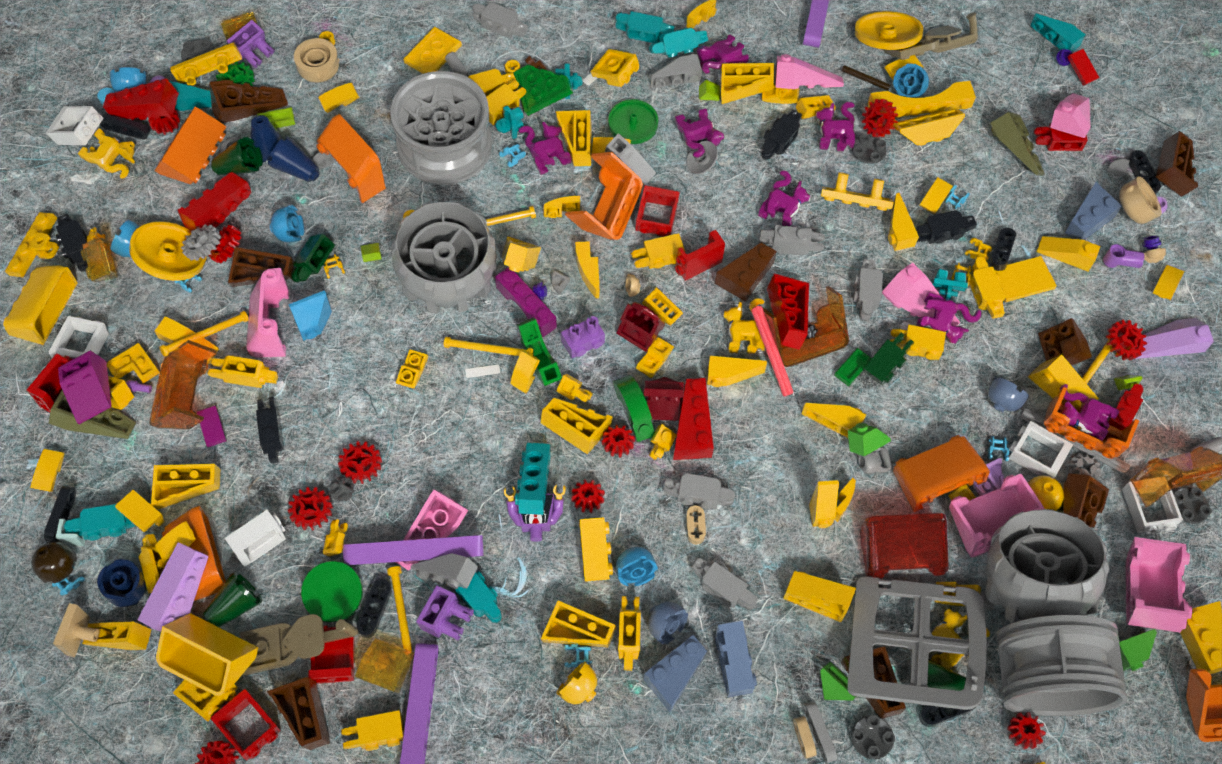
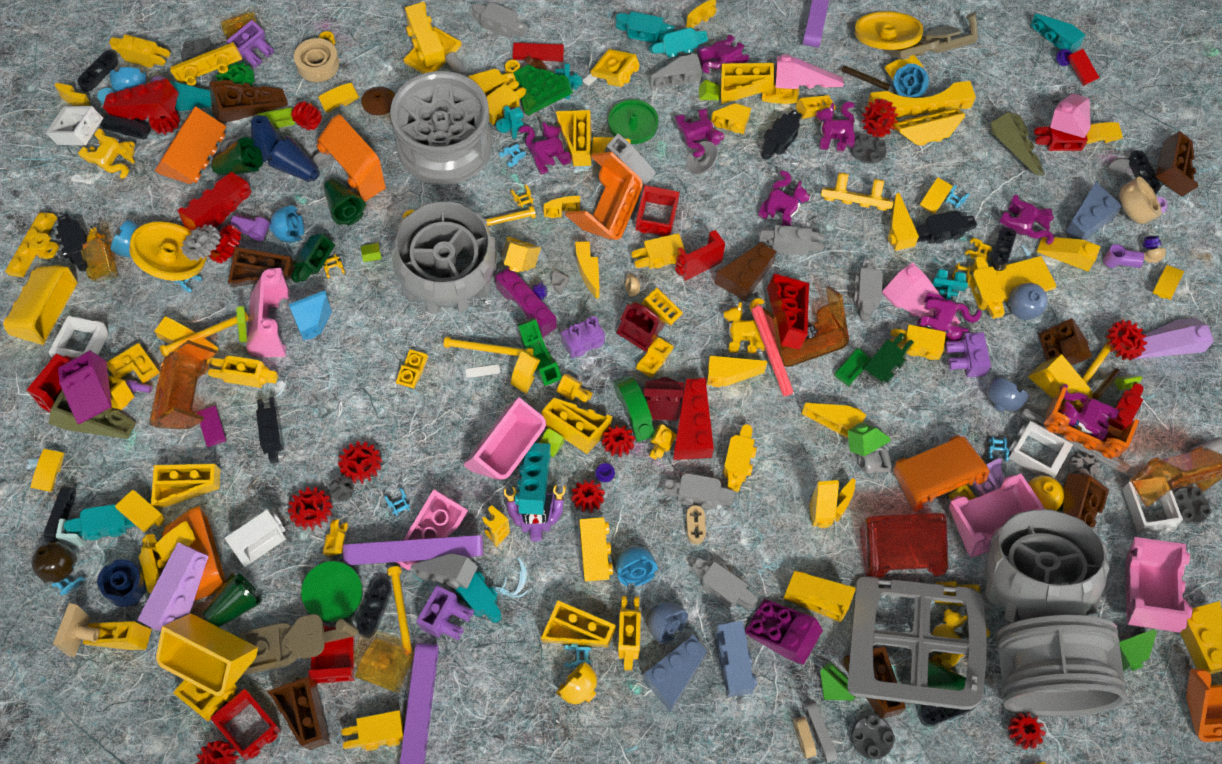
(70, 96): none -> yellow slope
(106, 62): none -> black beam
(139, 51): none -> yellow hinge
(241, 323): none -> lime tile
(255, 228): none -> medium lavender piece
(306, 115): none -> red gear
(343, 203): none -> dark green cone
(377, 100): none -> reddish brown dish
(404, 498): none -> medium azure piece
(423, 35): none -> yellow wedge
(498, 526): none -> yellow hinge
(507, 441): none -> bright pink windscreen
(516, 198): none -> yellow piece
(541, 52): none -> red tile
(554, 439): none -> lime slope
(605, 473): none -> dark purple plate
(732, 118): none -> yellow slope
(738, 458): none -> yellow hinge
(784, 631): none -> magenta slope
(974, 354): none -> medium lavender brick
(1027, 214): none -> magenta animal
(1027, 301): none -> sand blue cylinder
(1104, 131): none -> yellow slope
(1106, 383): none -> dark brown bar

